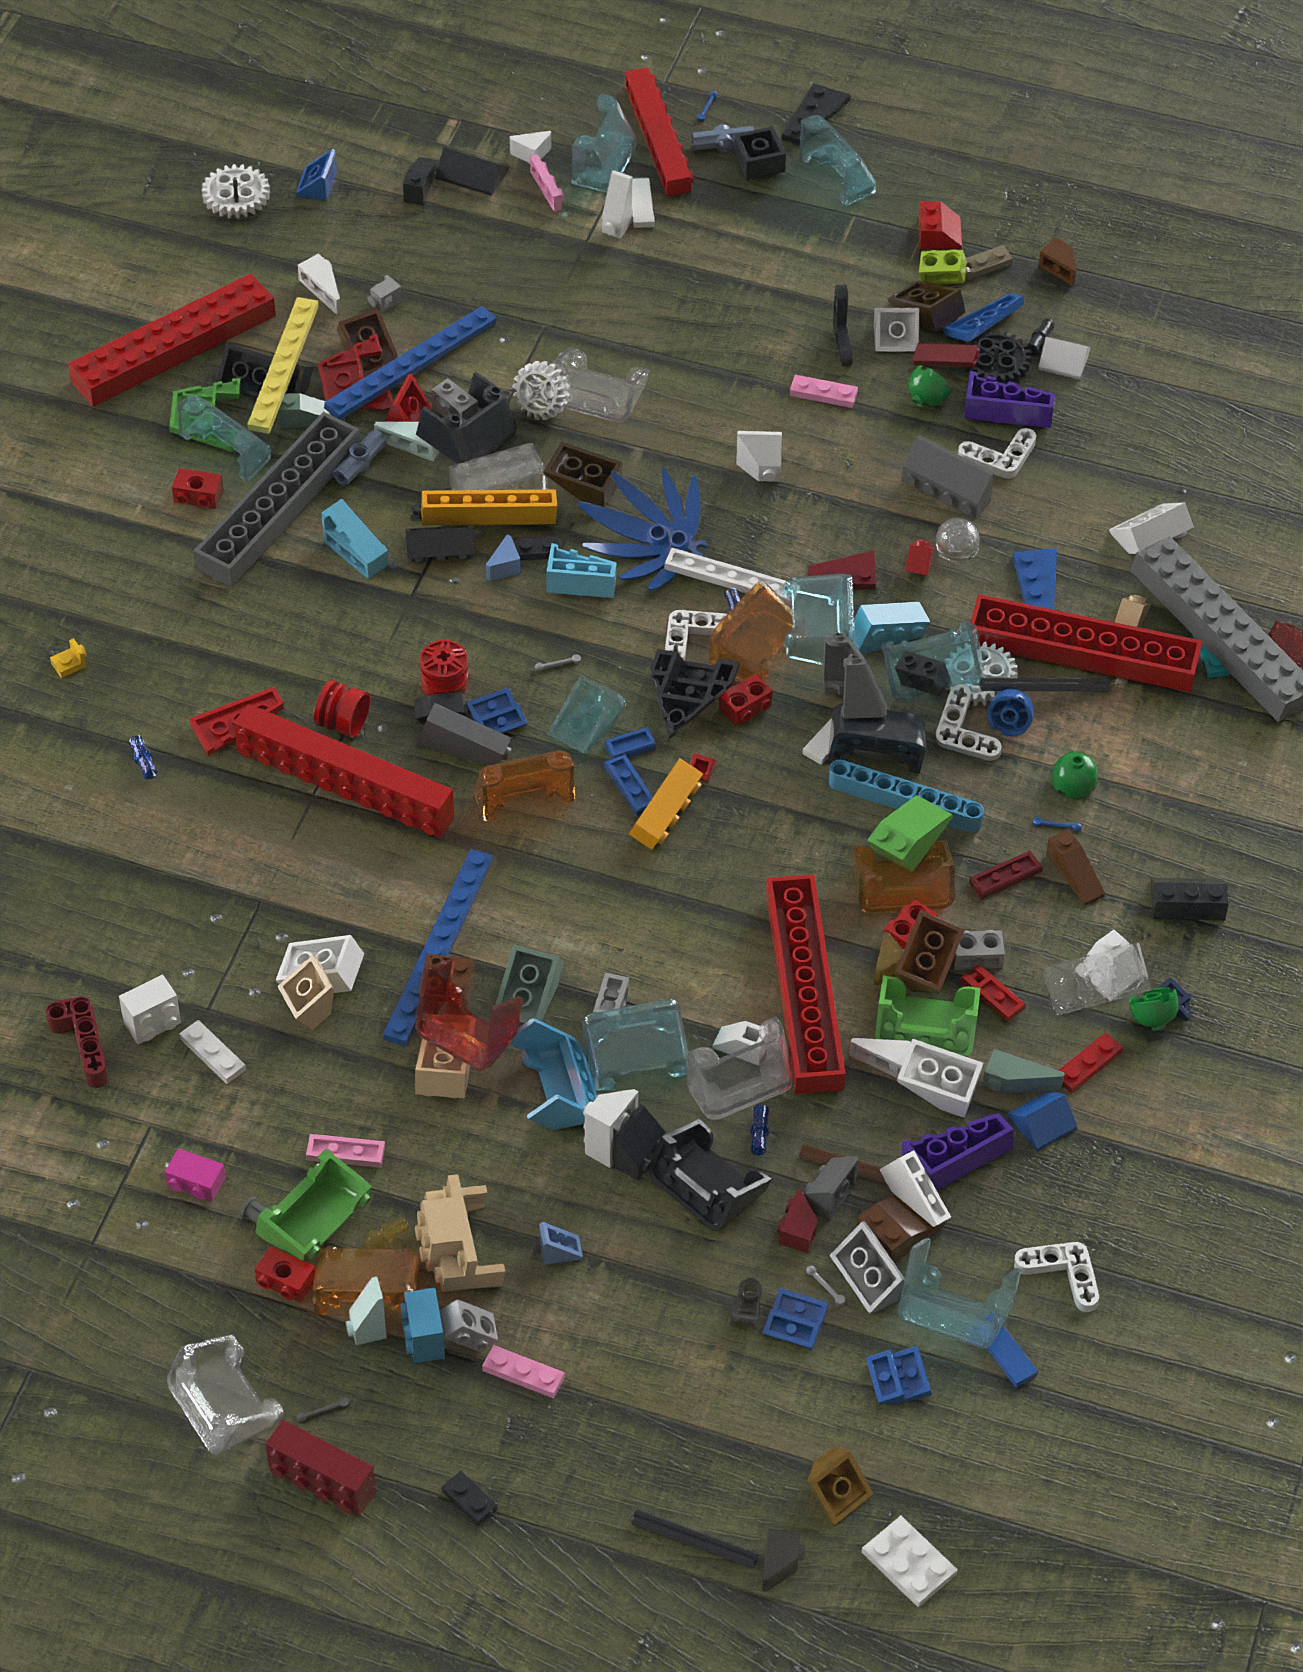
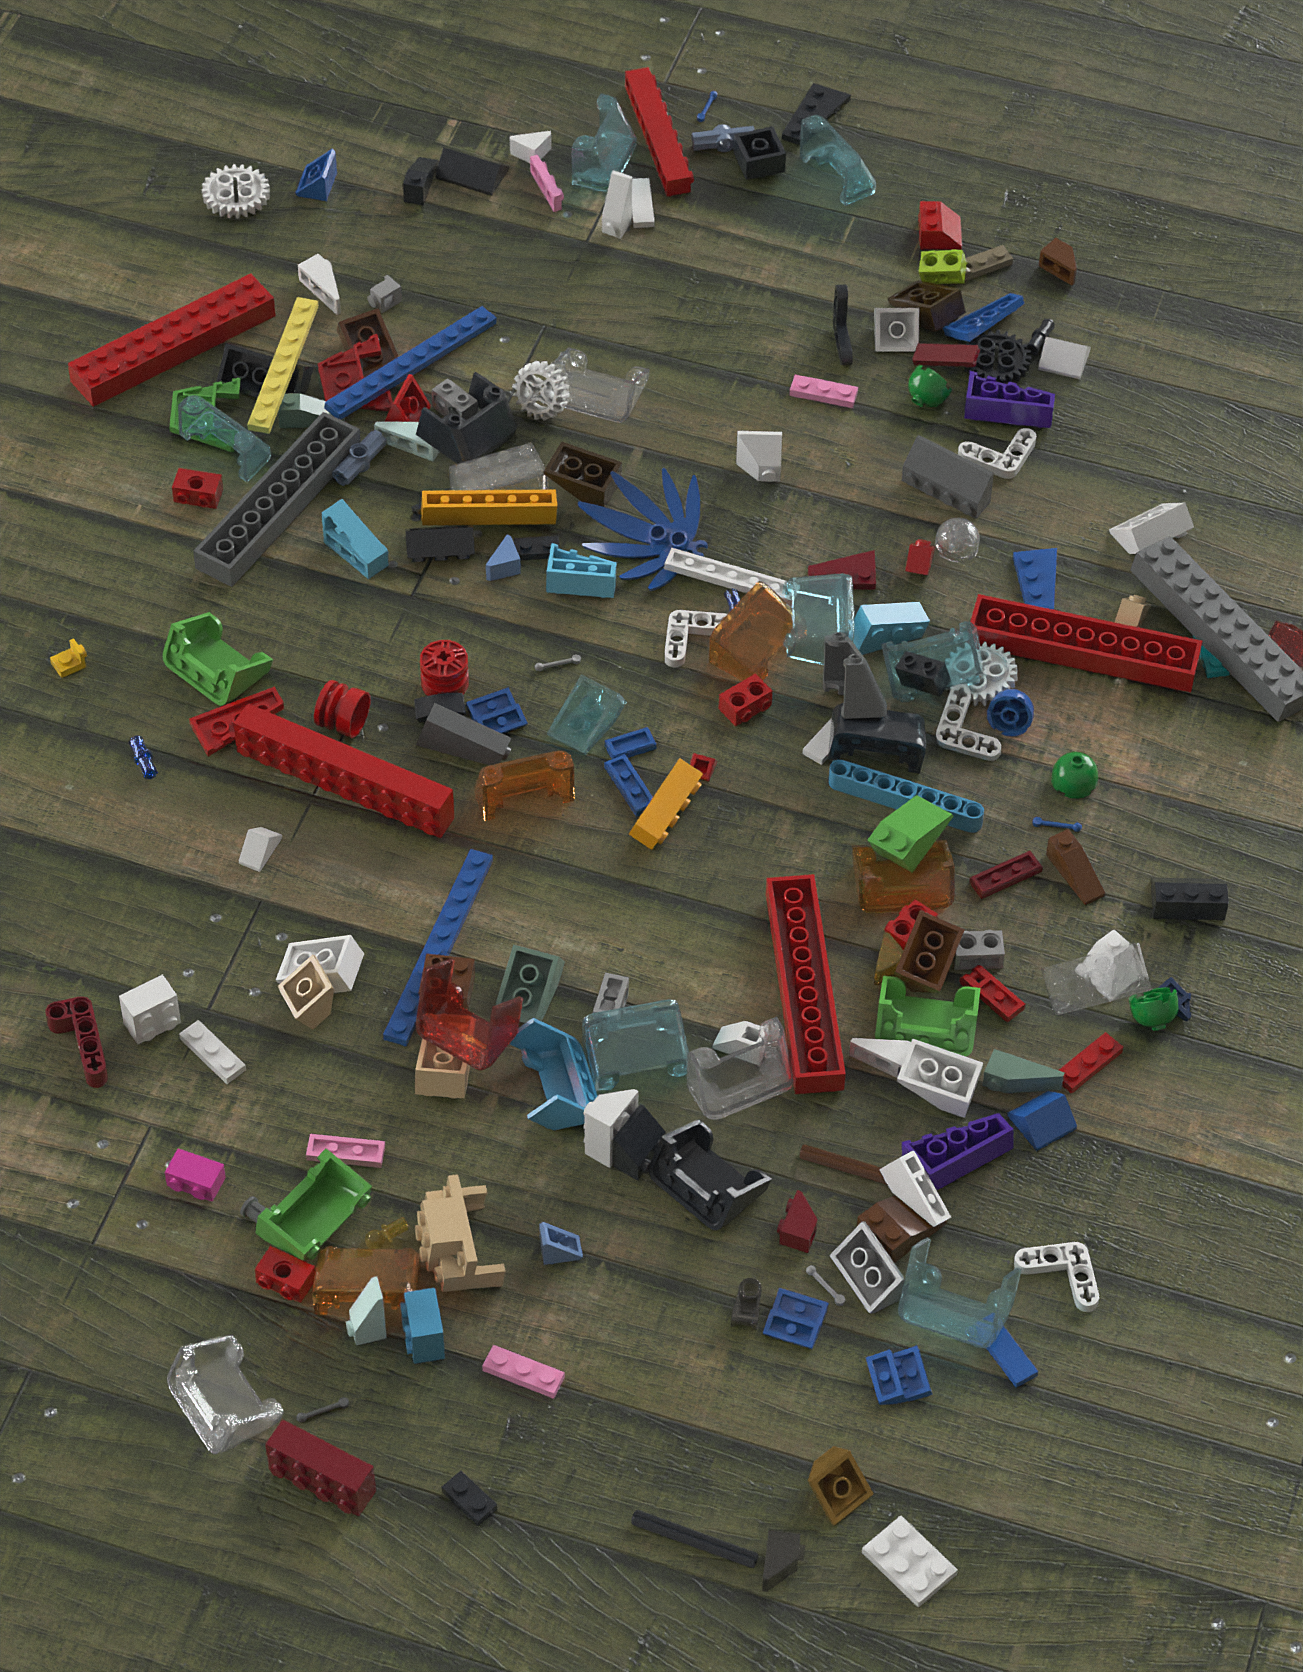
(208, 663): none -> bright green windscreen
(258, 847): none -> white slope
(468, 1325): light grey brick -> none
(688, 686): black wedge -> none
(759, 1129): clear blue pin -> none
(832, 1186): dark grey slope -> none
(1045, 684): black axle -> none

